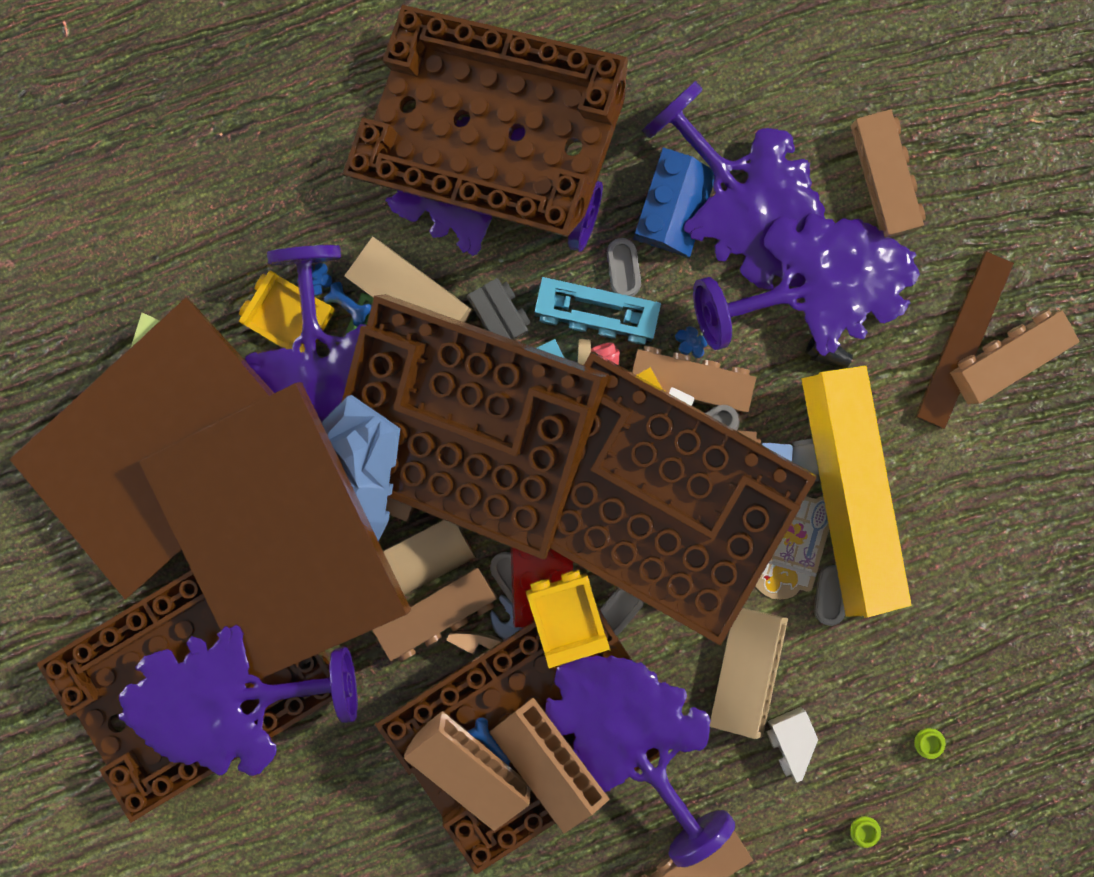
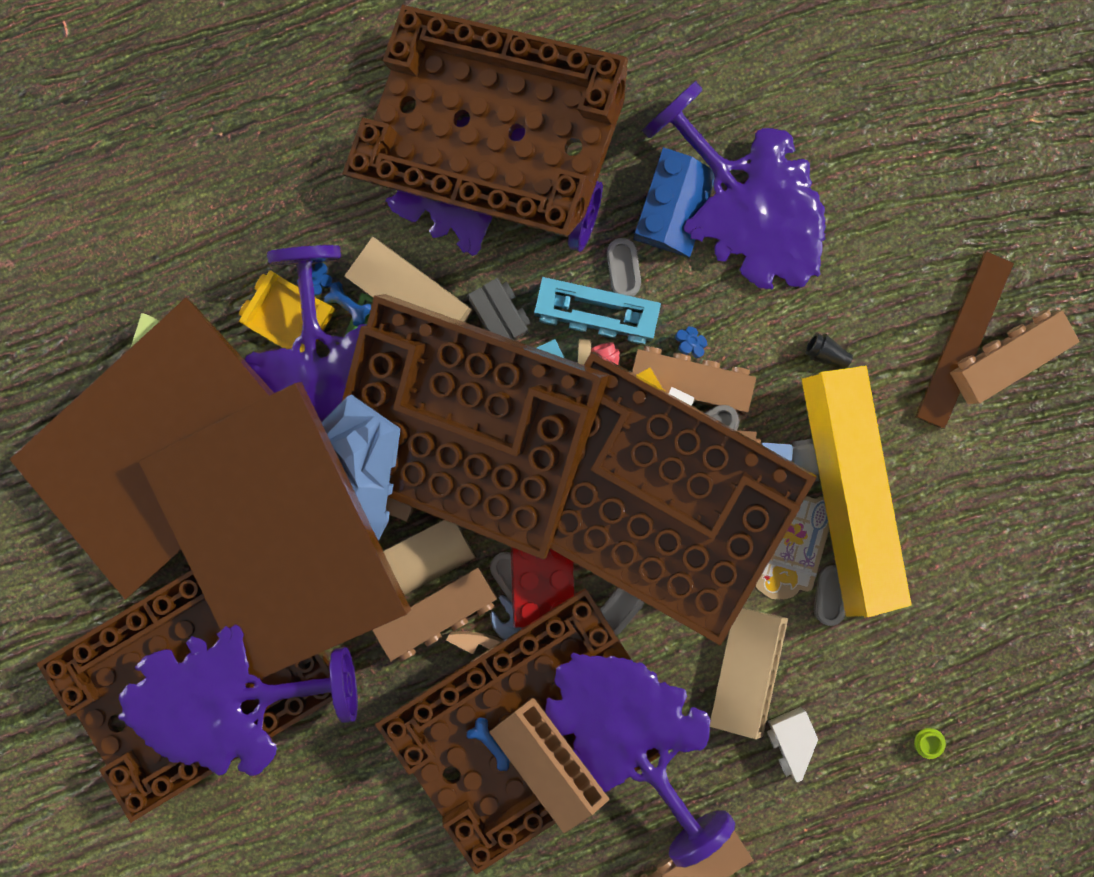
(468, 771): medium nougat brick -> none
(567, 618): yellow panel -> none
(846, 274): dark purple plant -> none
(865, 831): lime plate -> none
(887, 173): medium nougat brick -> none

